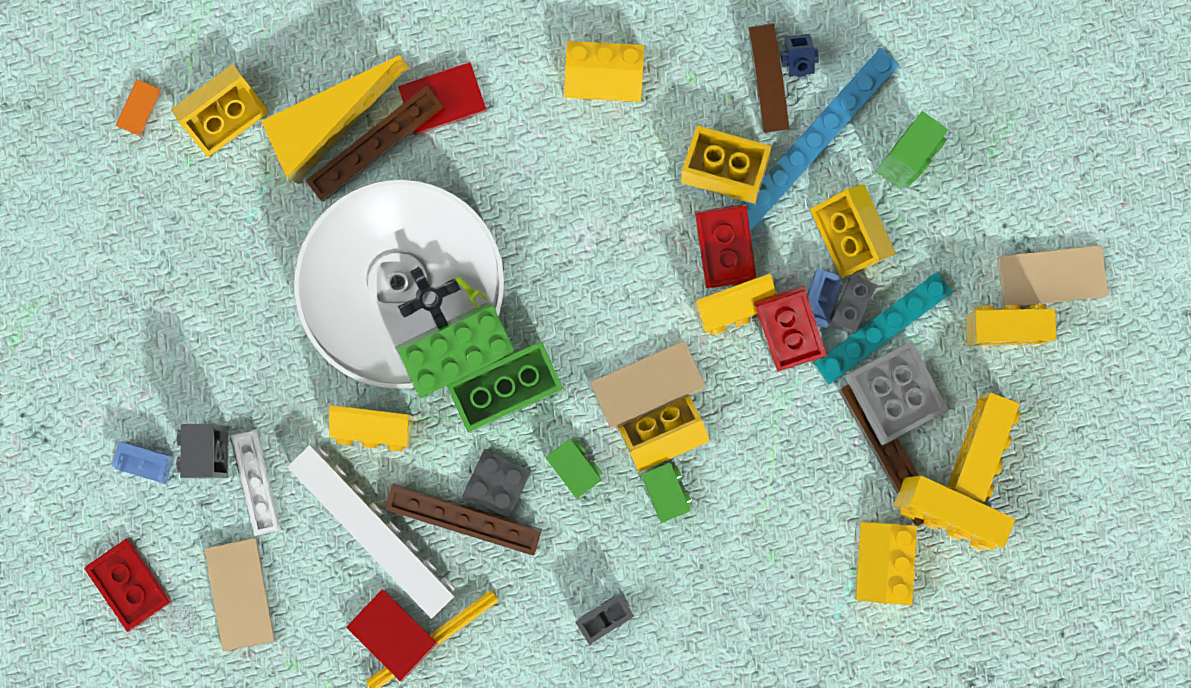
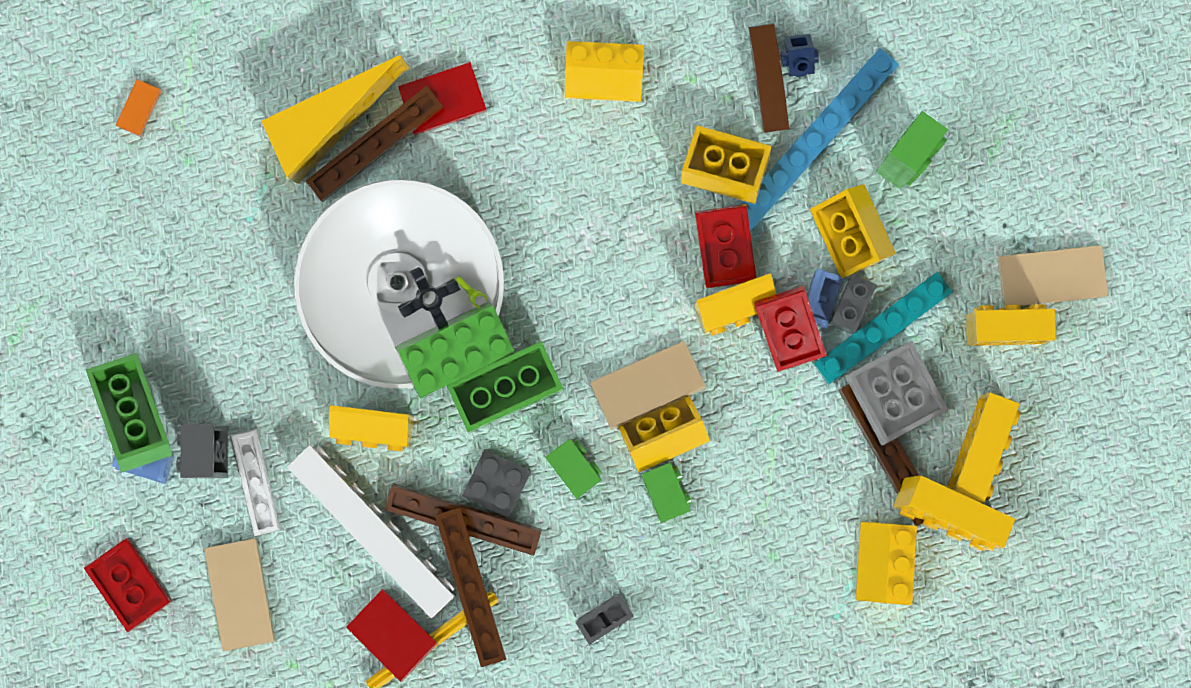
(129, 412): none -> bright green brick
(219, 110): yellow slope -> none
(470, 587): none -> reddish brown plate

